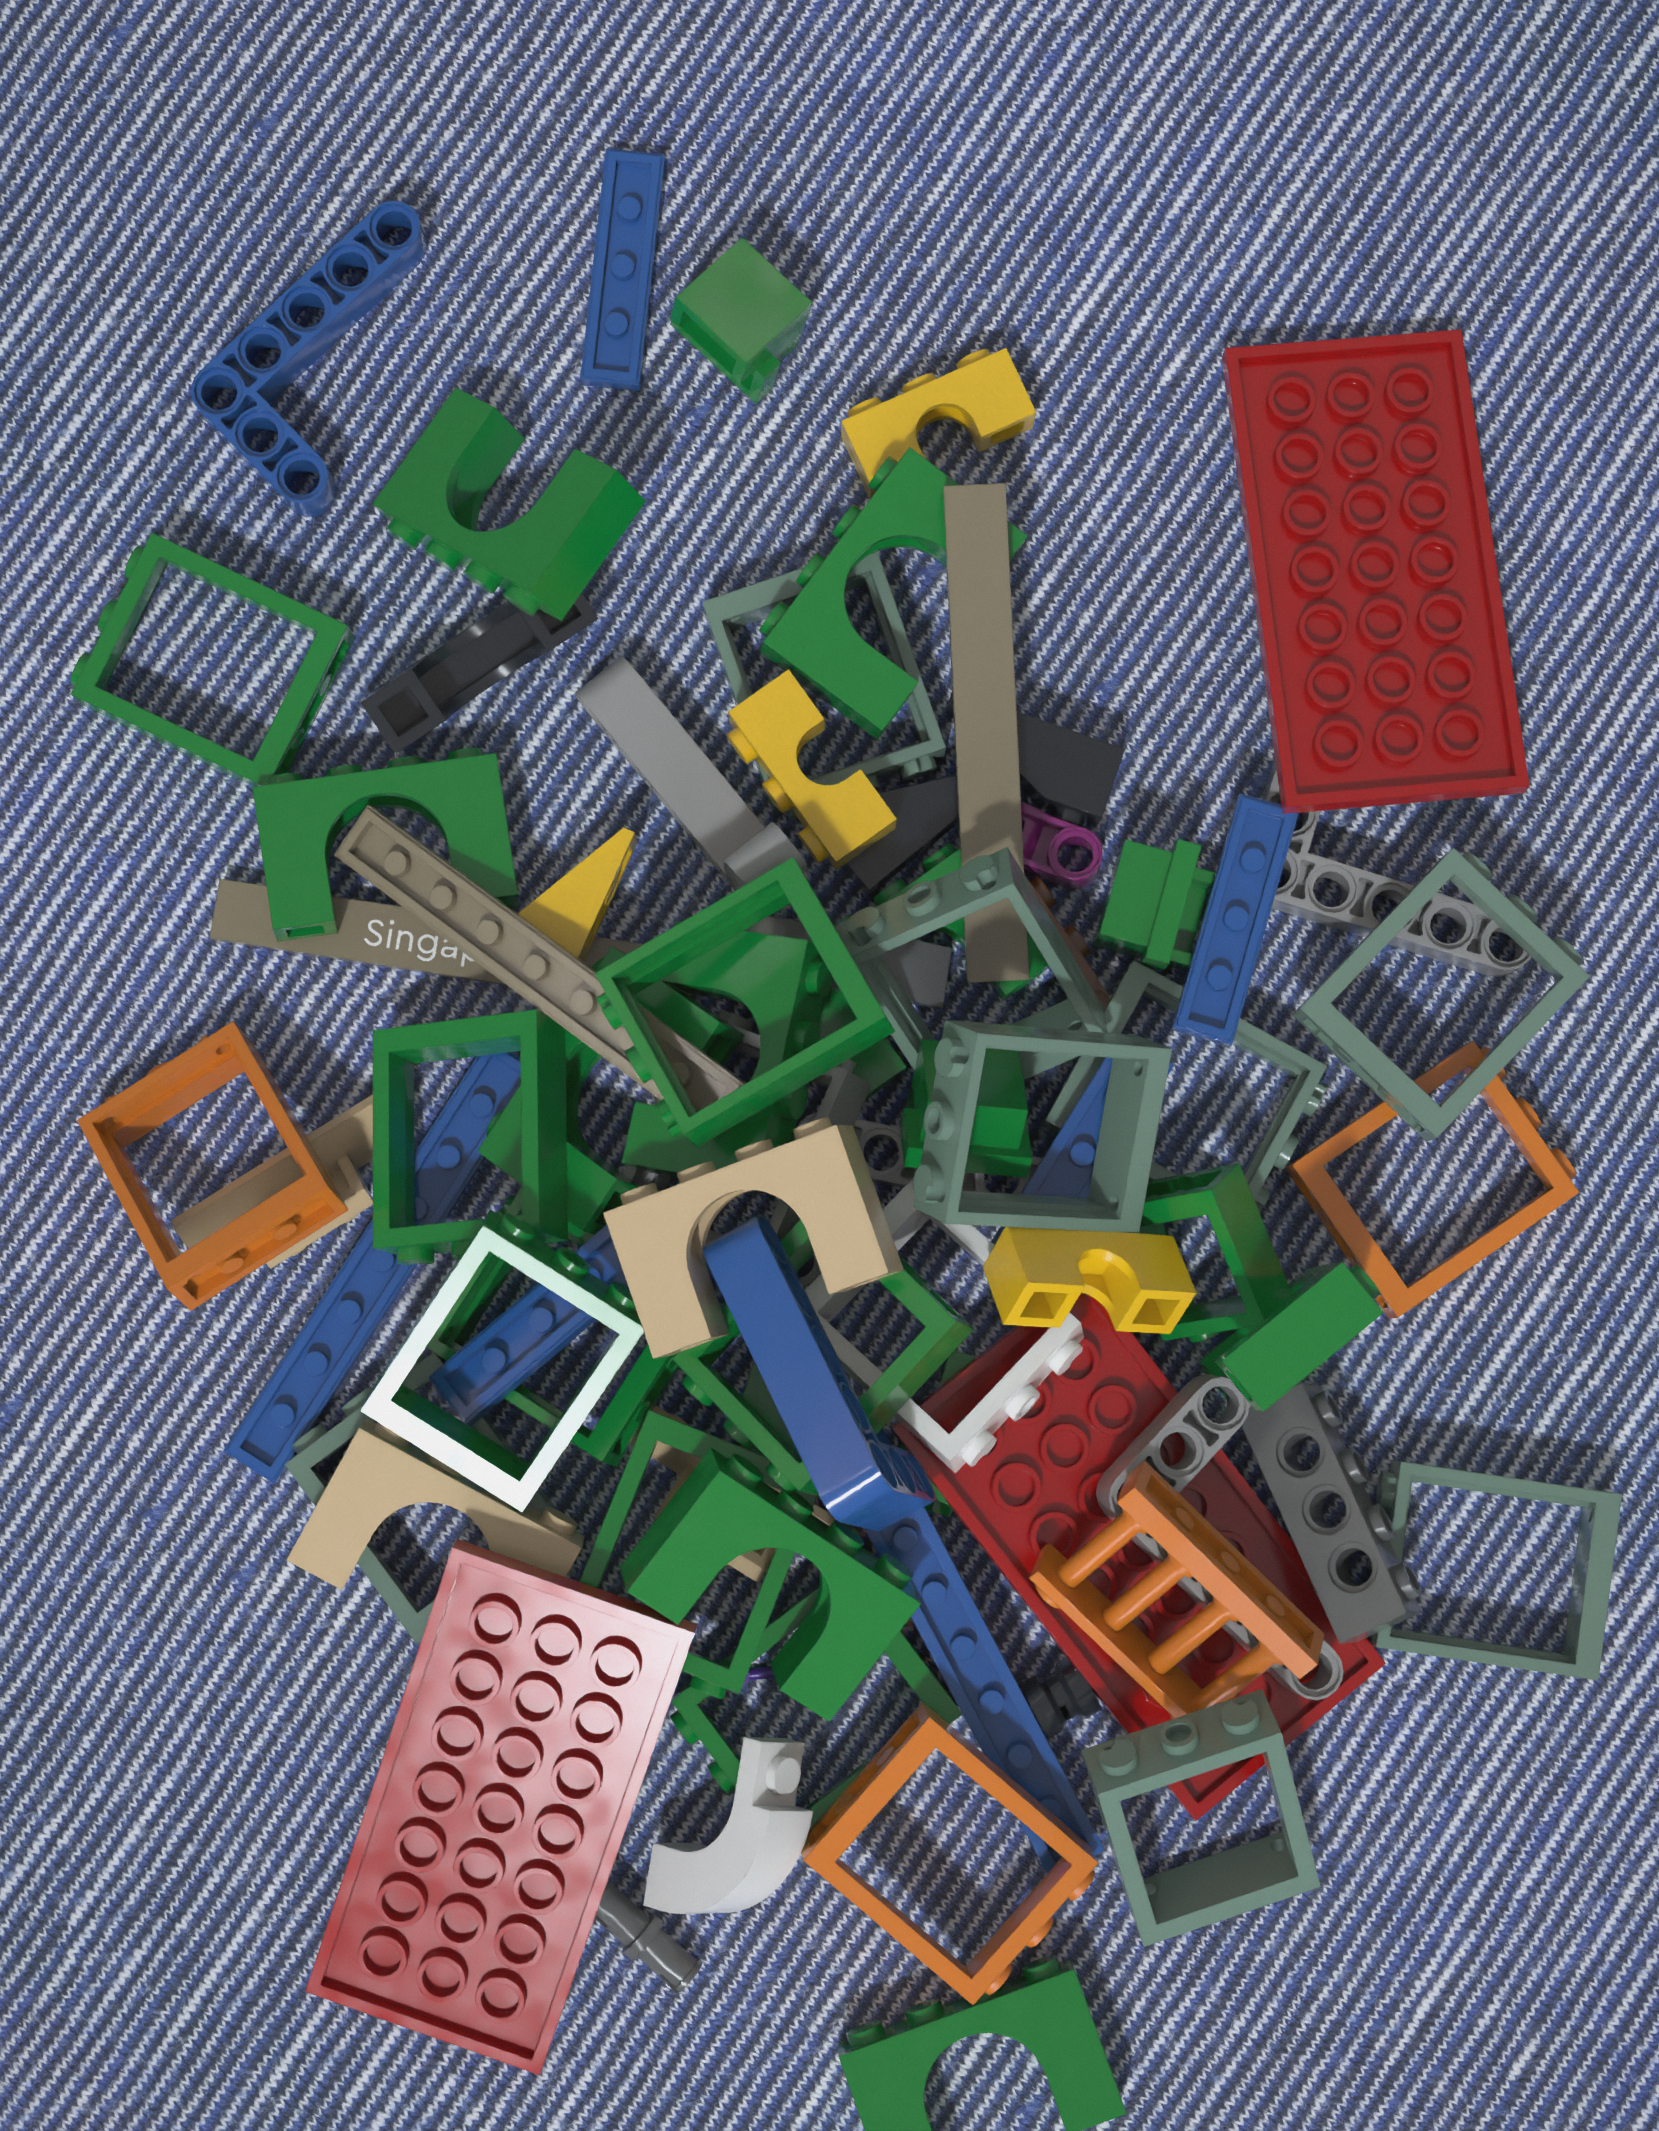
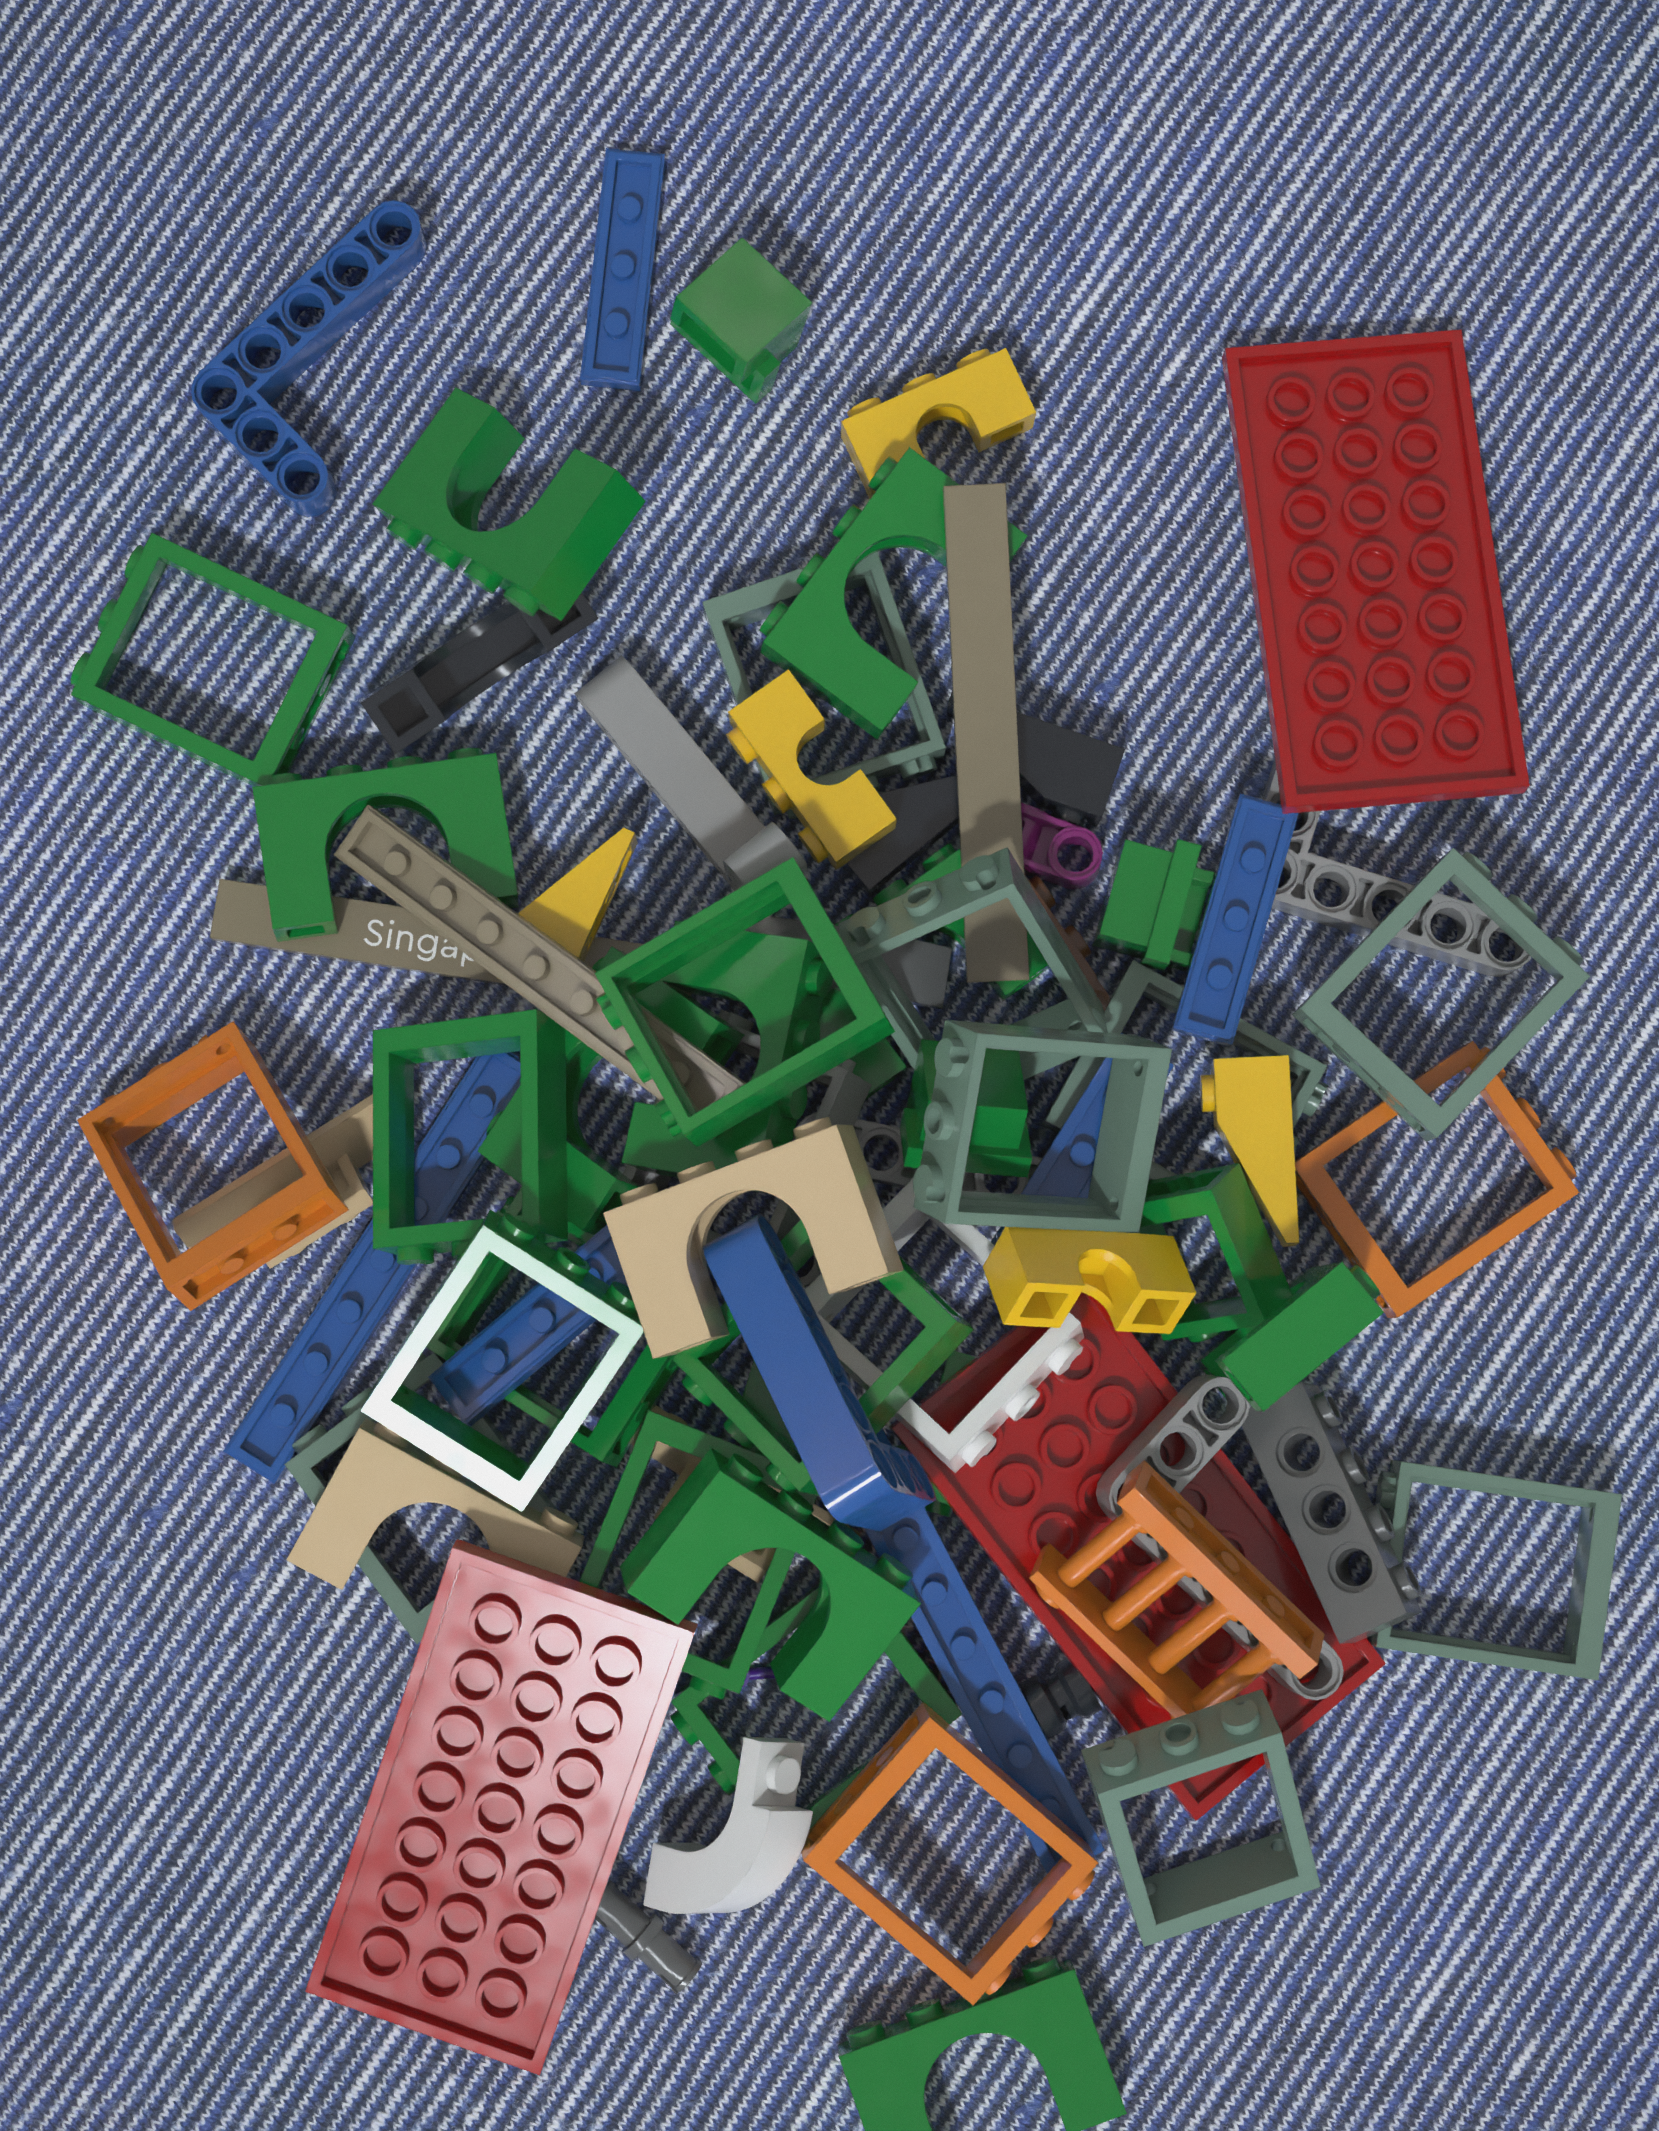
(1256, 1126): none -> yellow slope

